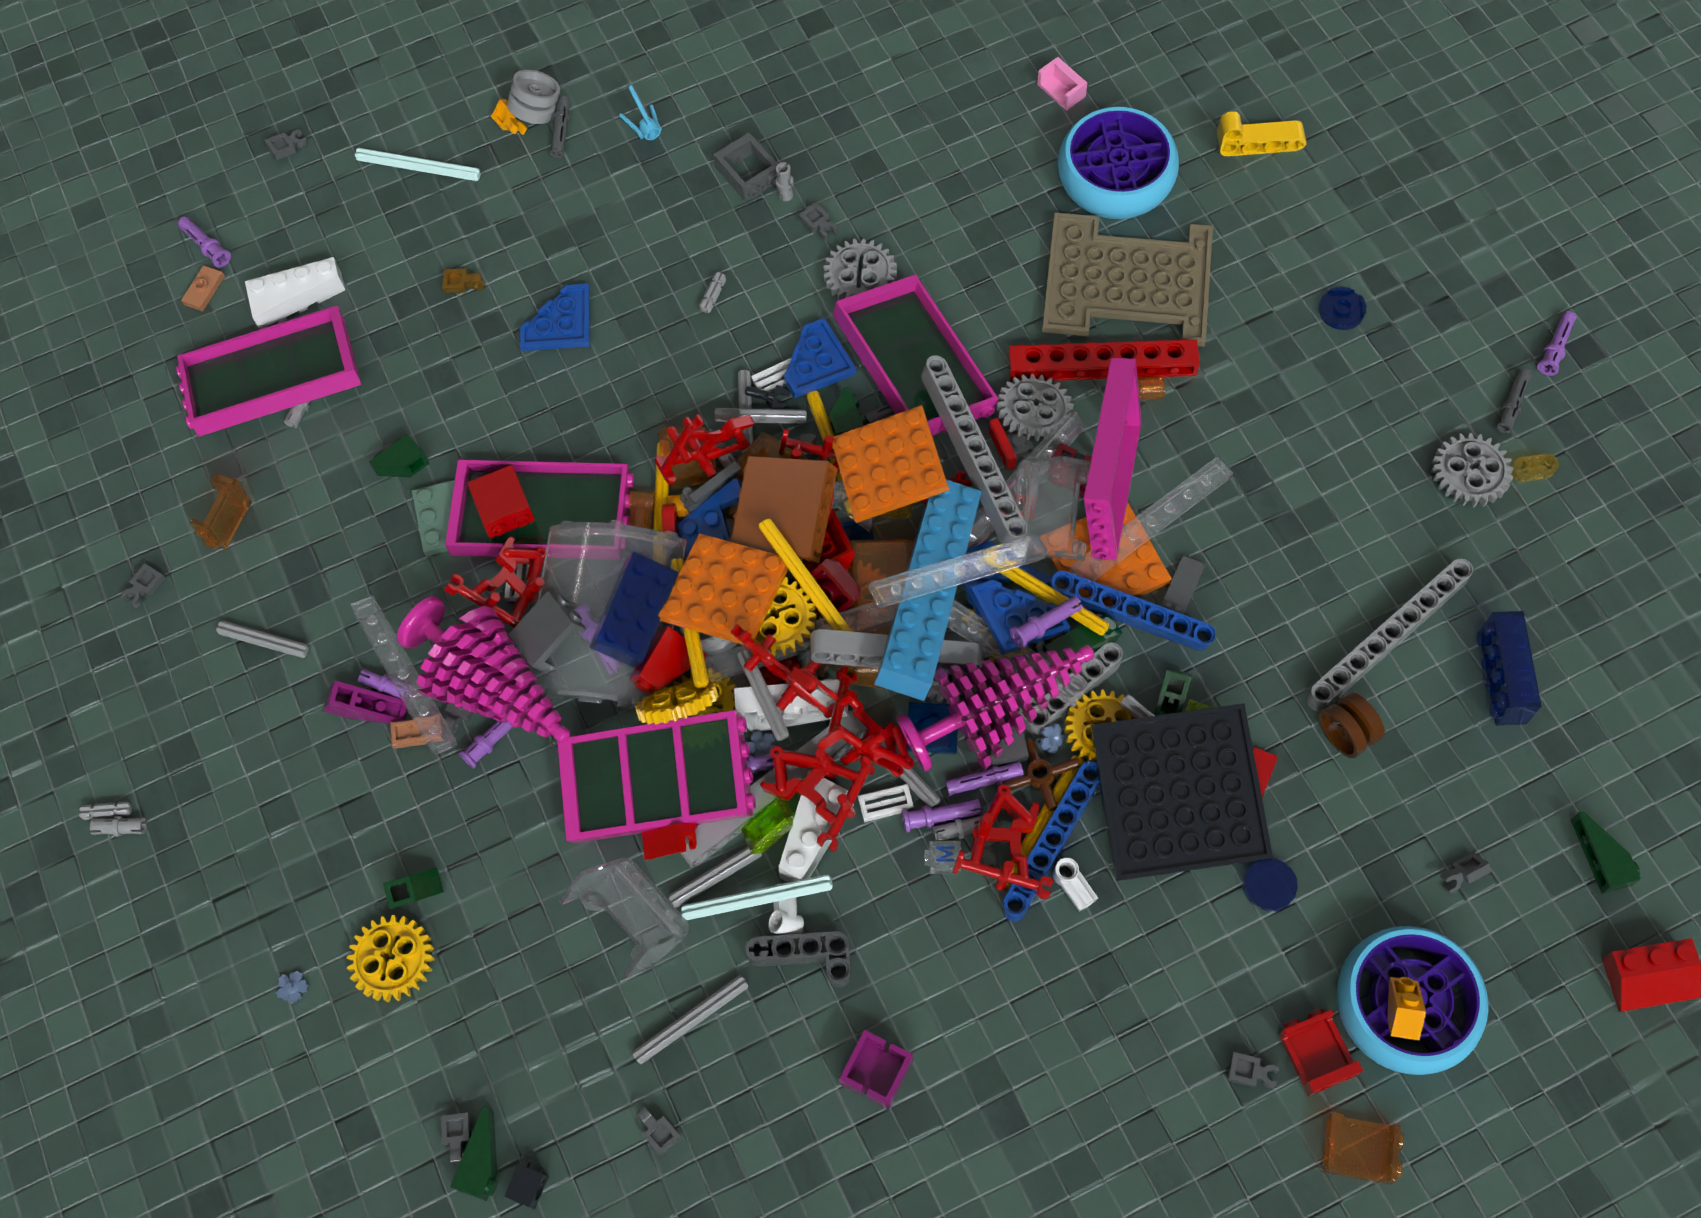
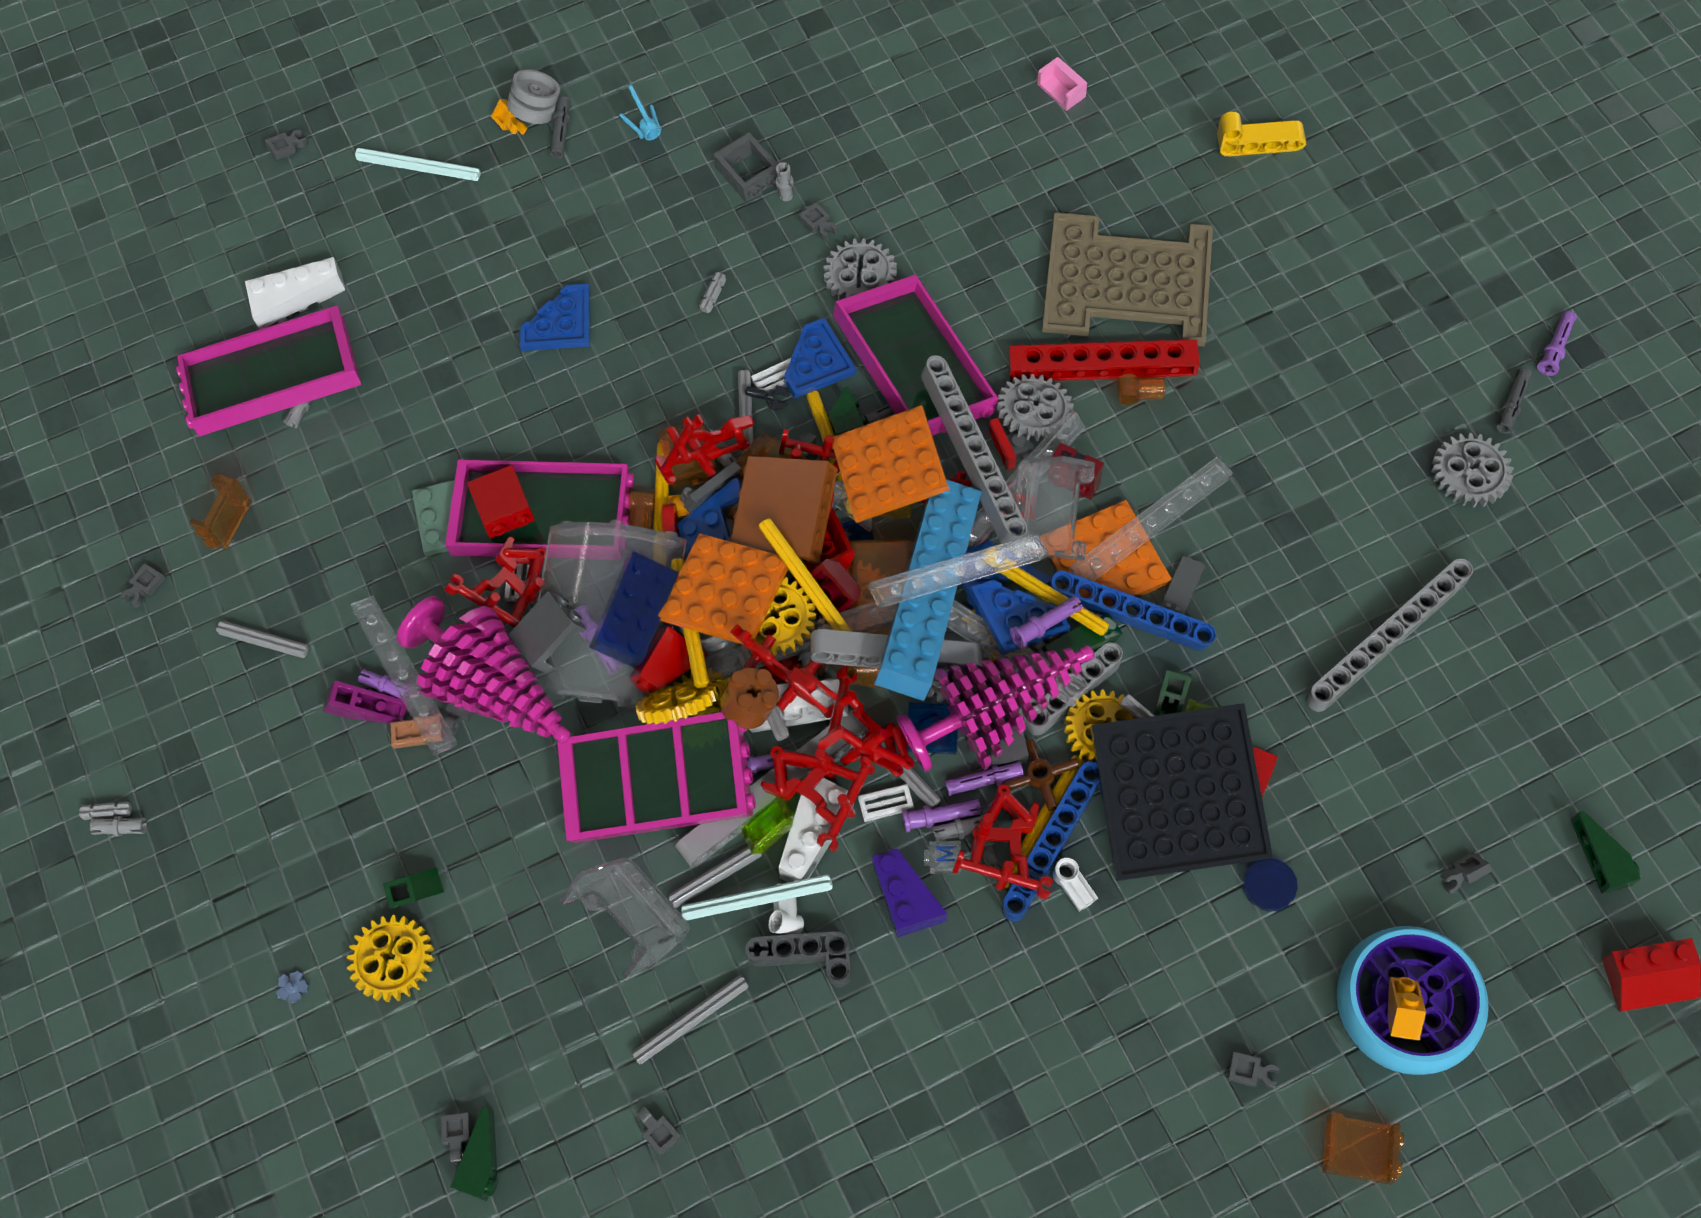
(203, 288): nougat plate -> none
(209, 246): medium lavender pin -> none
(400, 459): dark green slope -> none
(459, 279): pearl gold plate -> none
(484, 743): medium lavender pin -> none
(527, 1185): black brick -> none
(668, 840): red hinge -> none
(749, 697): none -> dark orange brick
(761, 744): sand blue plant -> none
(762, 415): light grey axle -> none
(875, 1070): magenta piece -> none
(905, 894): none -> dark purple wedge
(1051, 738): sand blue plant -> none
(1113, 459): dark pink window -> none
(1114, 168): wheel -> none
(1318, 1052): red panel -> none
(1342, 308): clear blue tile -> none
(1351, 724): reddish brown wheel -> none
(1509, 668): clear blue brick -> none
(1535, 470): clear yellow beam -> none

